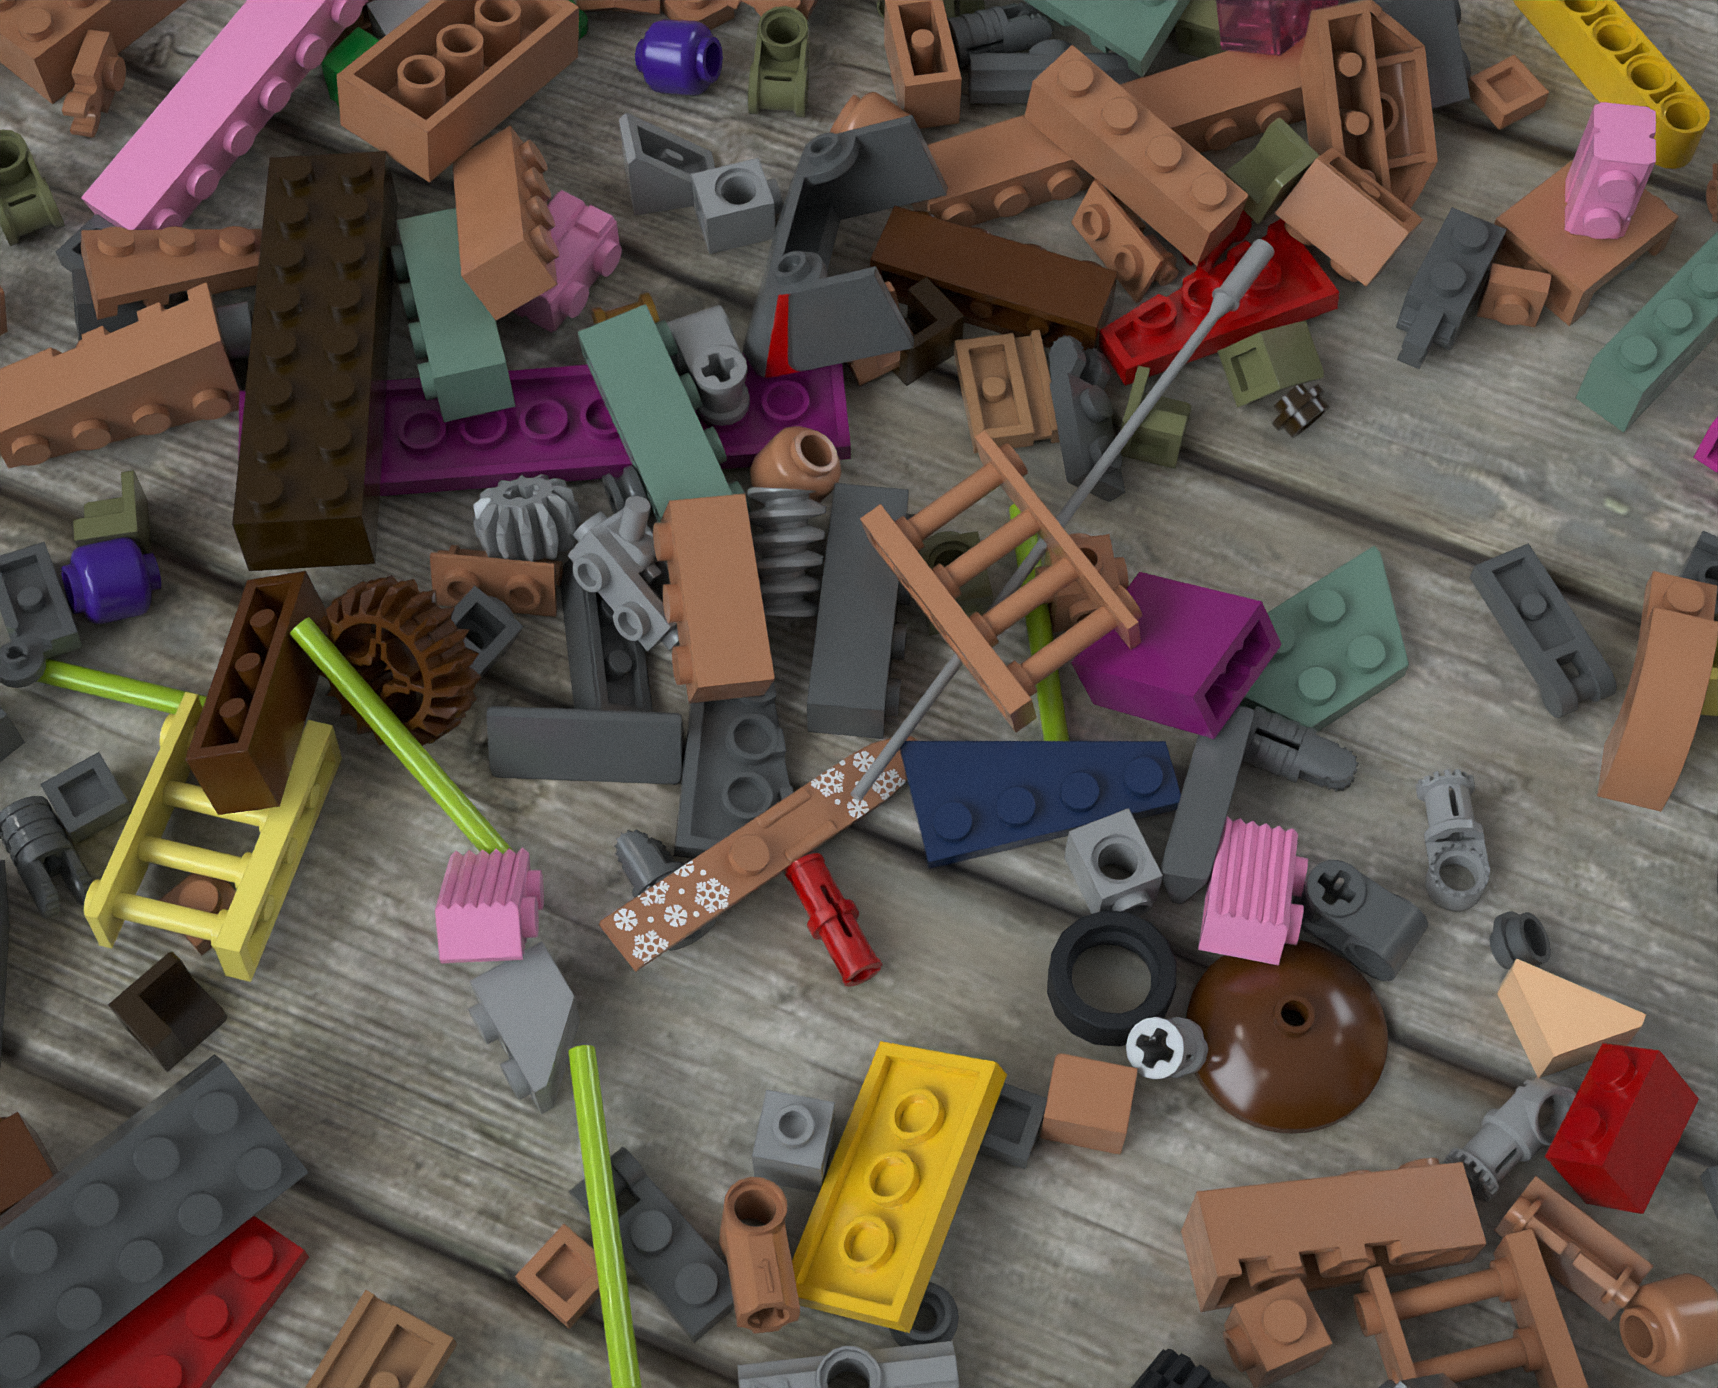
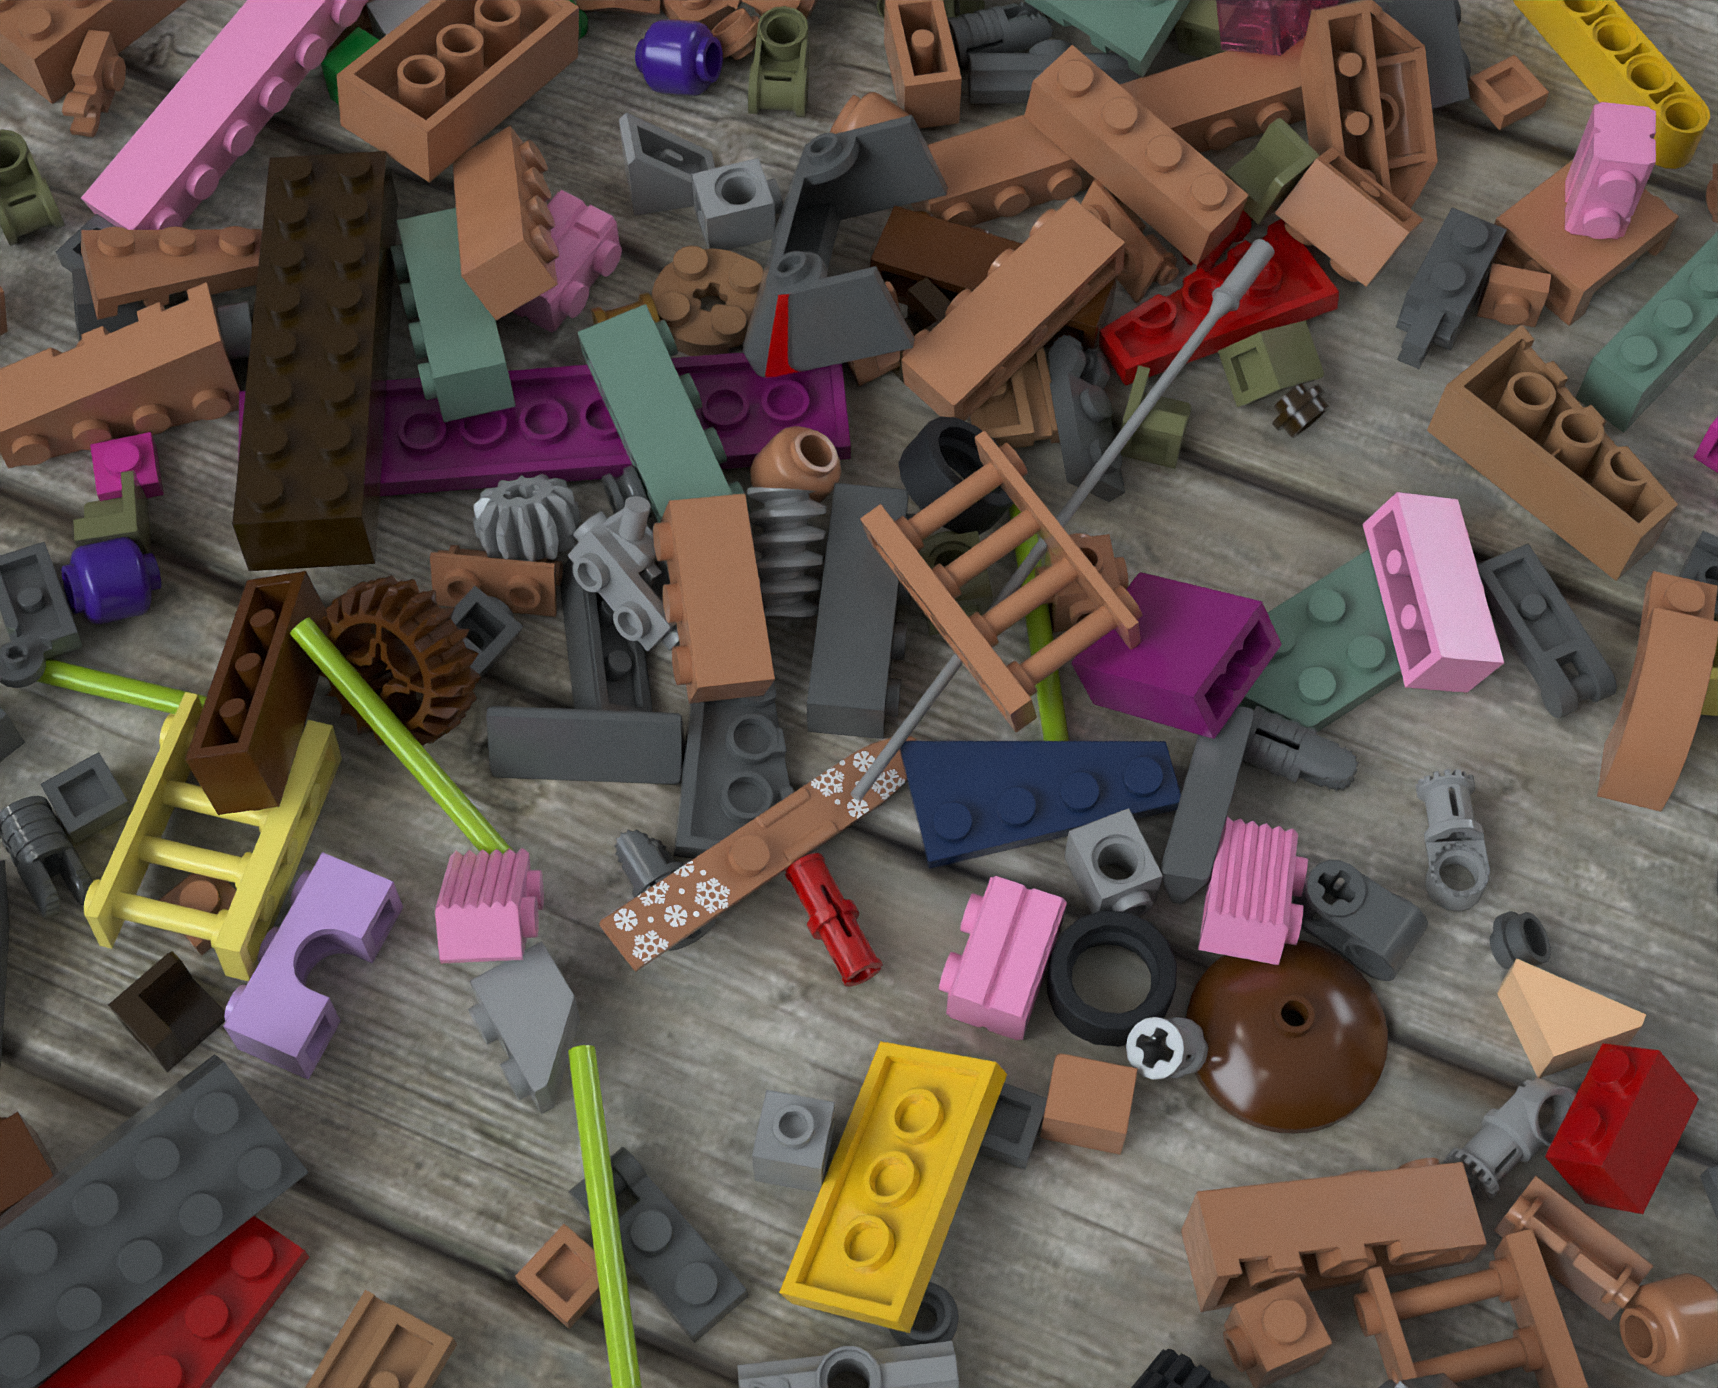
(123, 455): none -> dark pink plate
(331, 913): none -> lavender arch
(702, 274): none -> medium nougat plate
(714, 363): light grey piece -> none
(737, 33): none -> nougat plate
(759, 1256): nougat piece -> none
(928, 474): none -> black tyre
(1003, 958): none -> bright pink brick
(1012, 311): none -> nougat brick
(1432, 593): none -> bright pink brick
(1552, 455): none -> medium nougat wedge

